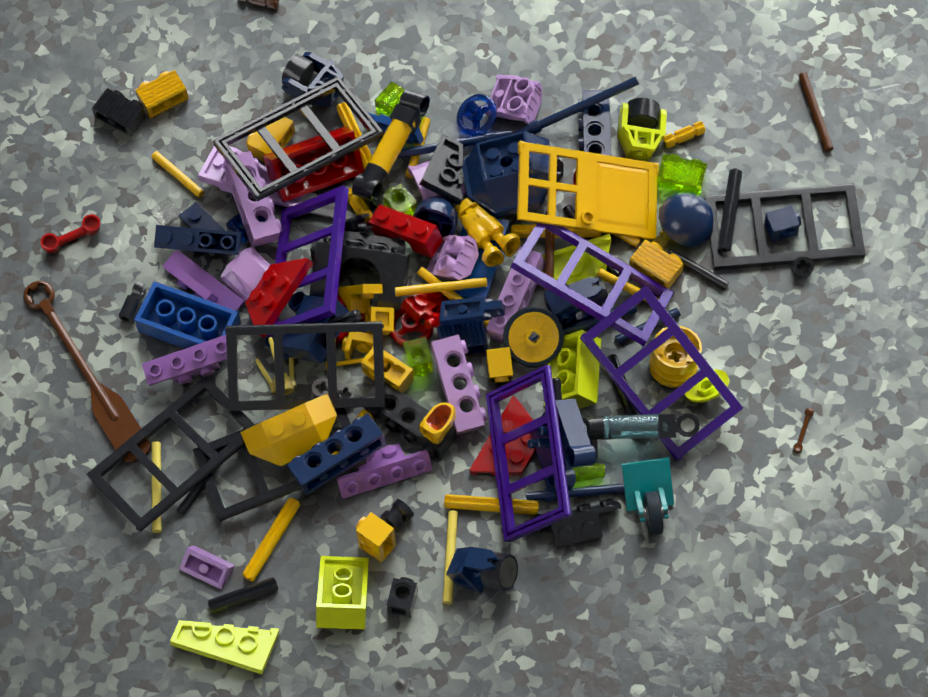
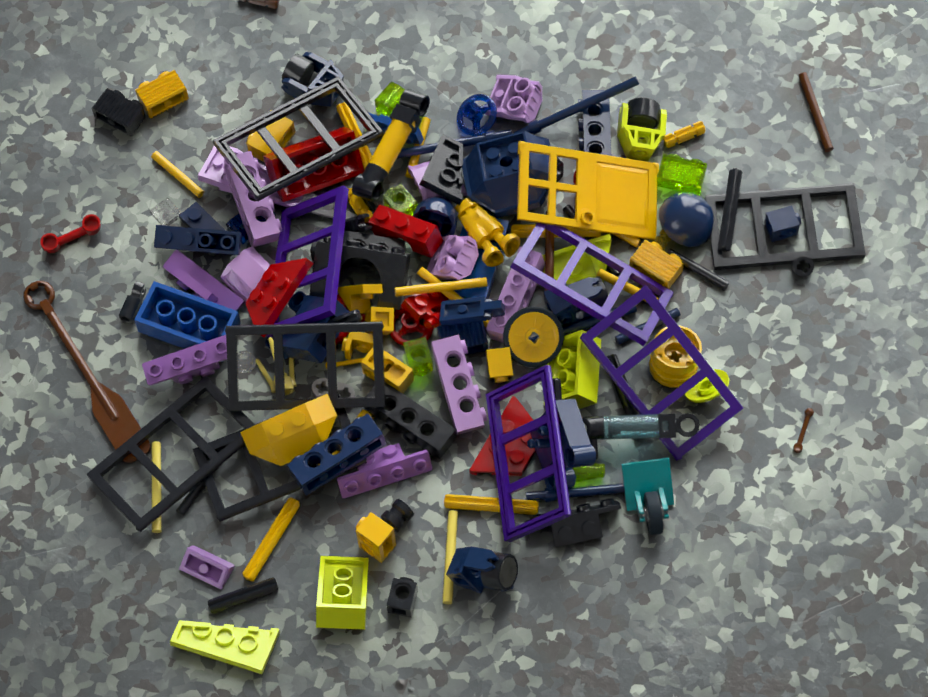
(438, 422): rock -> none

